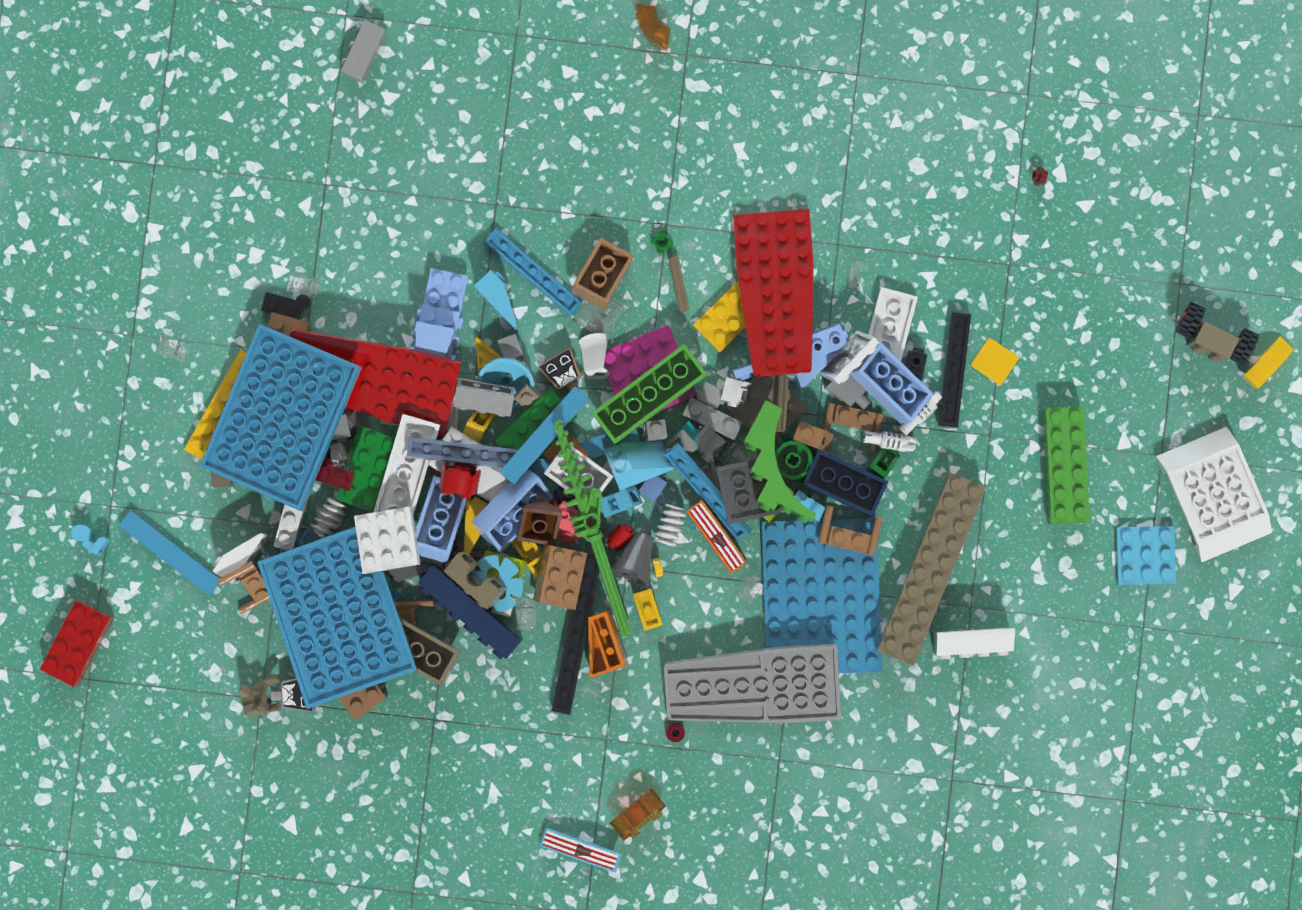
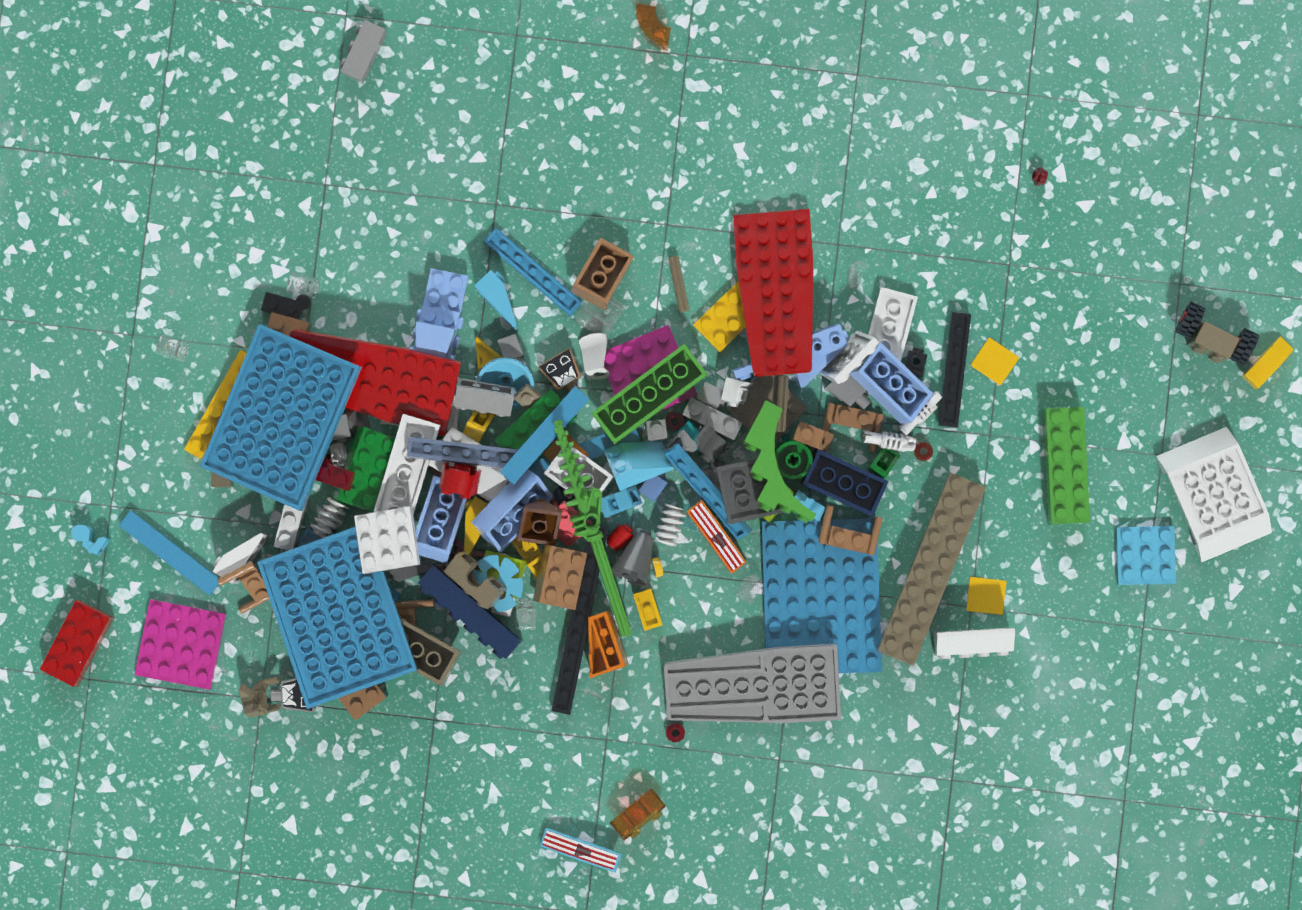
(180, 644): none -> dark pink plate
(662, 237): green plate -> none
(670, 416): none -> dark red plate
(928, 447): none -> clear red plate
(986, 595): none -> yellow sticker

